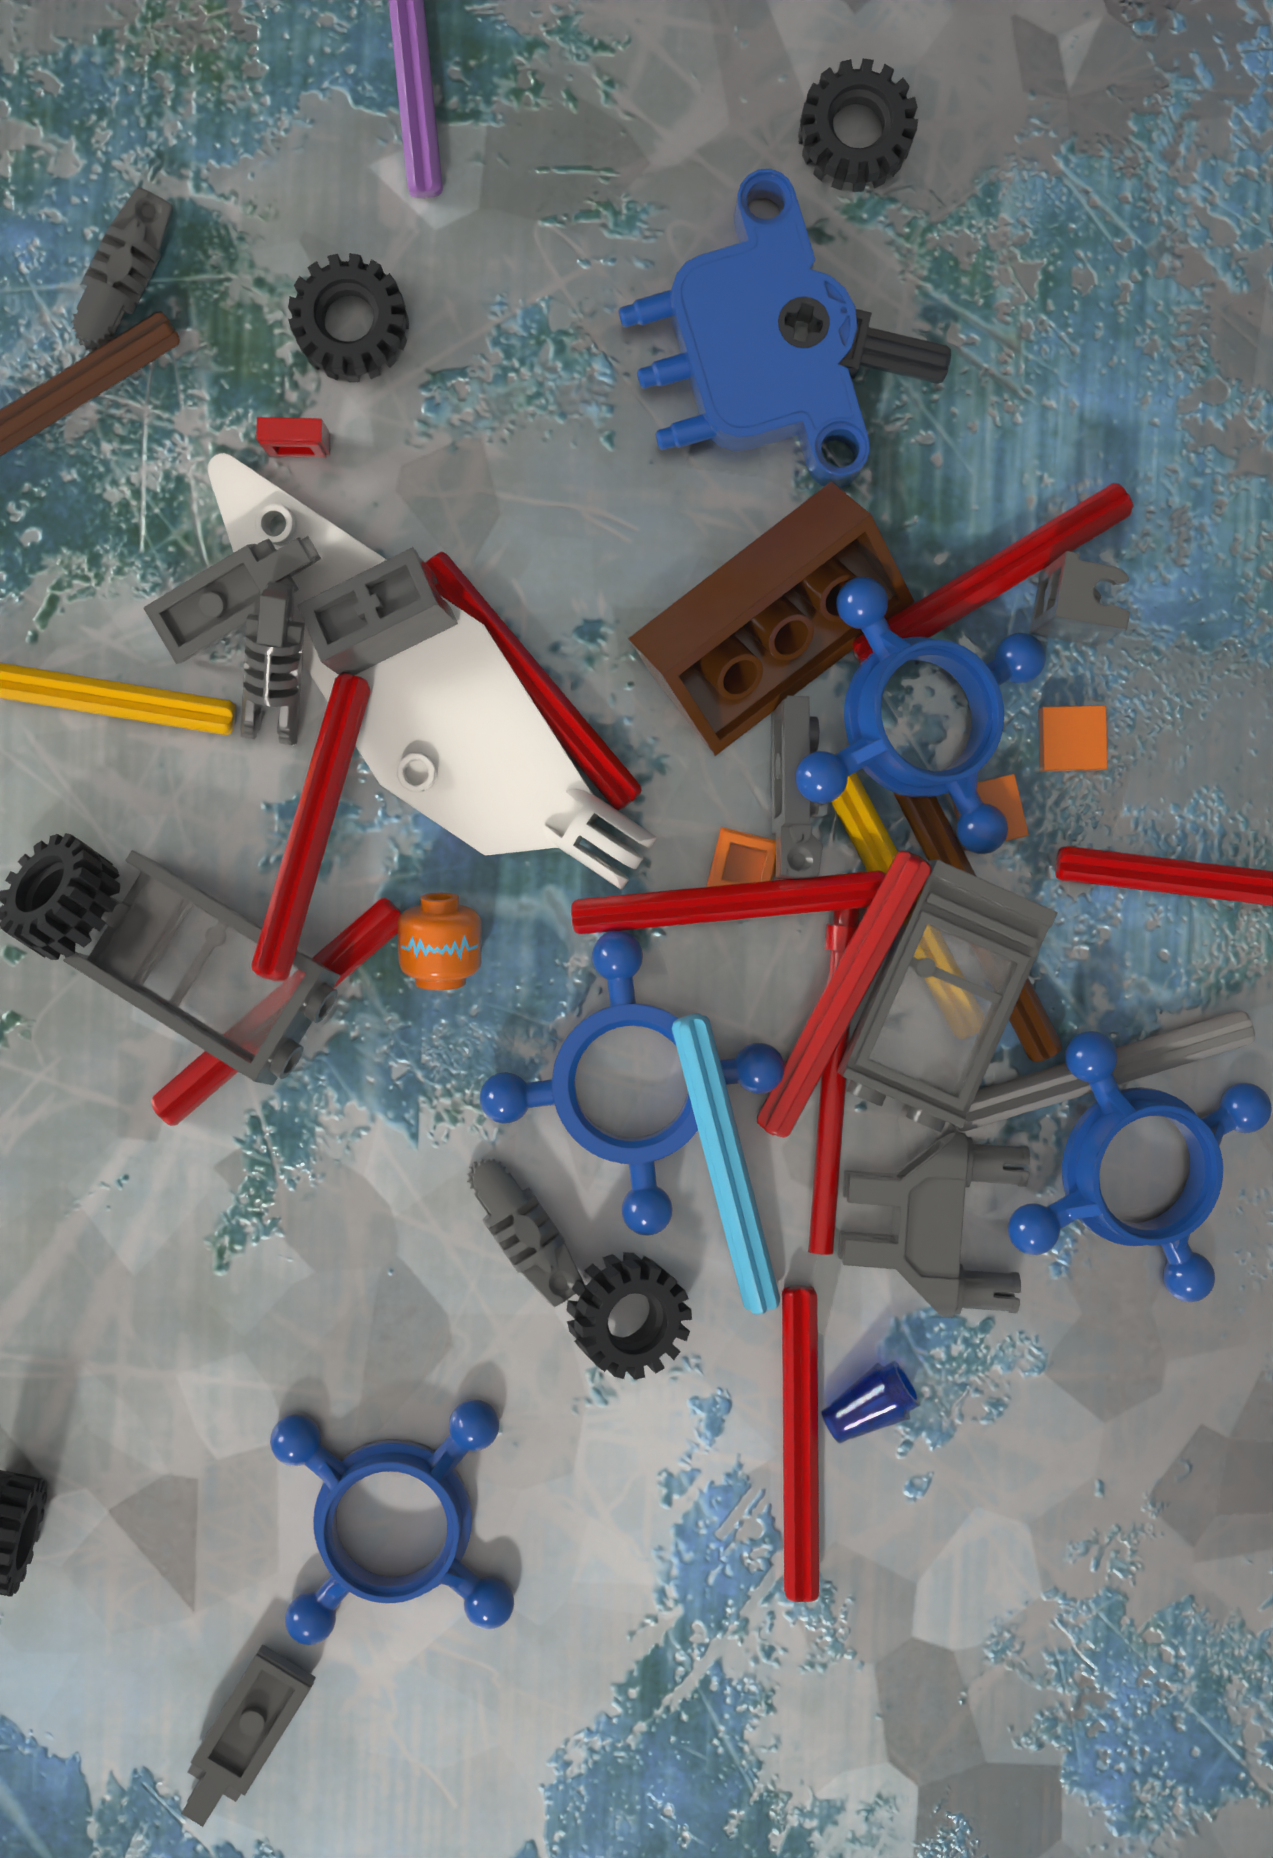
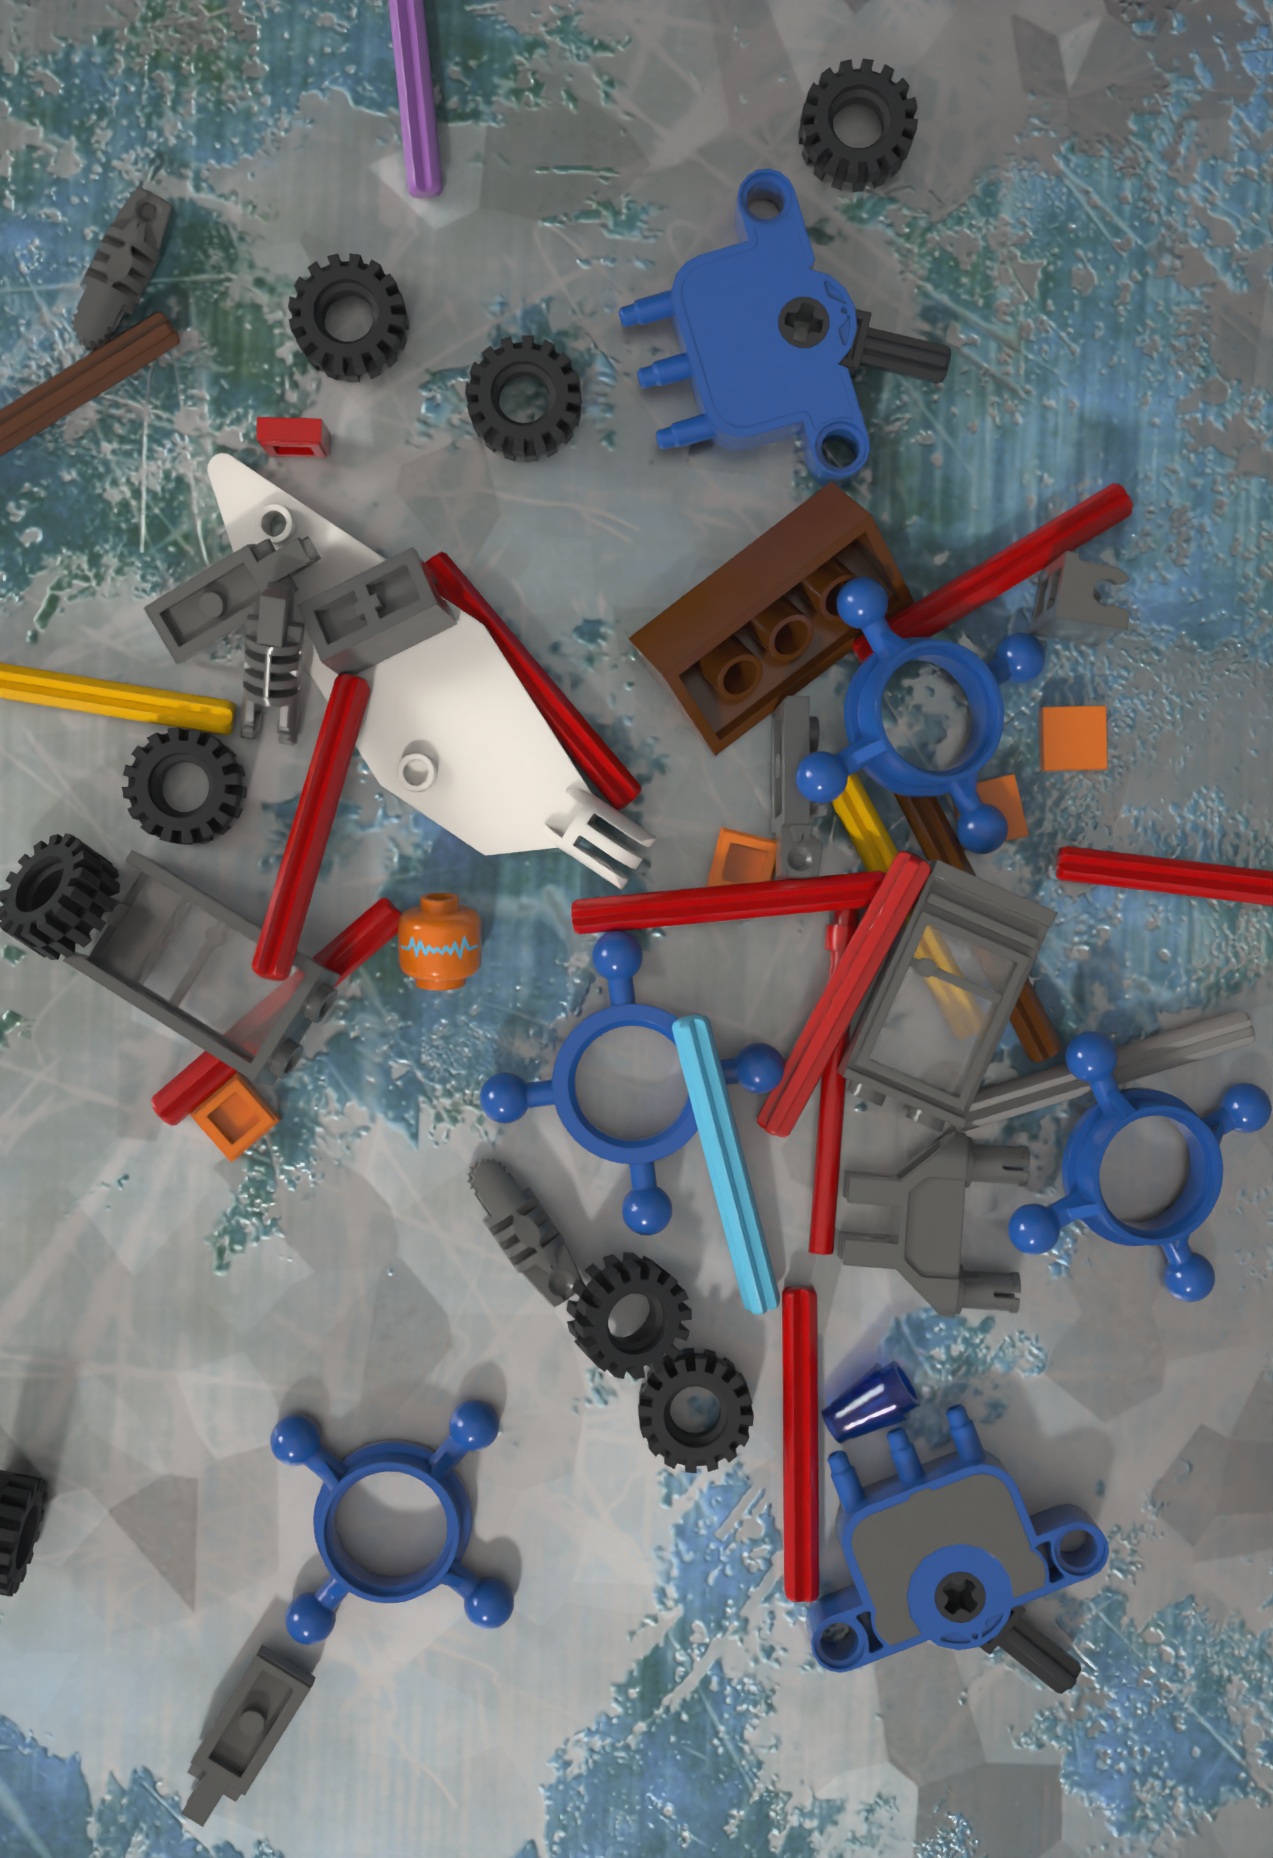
(148, 773): none -> black tyre
(236, 1116): none -> orange tile
(515, 361): none -> black tyre
(704, 1447): none -> black tyre
(940, 1525): none -> piece

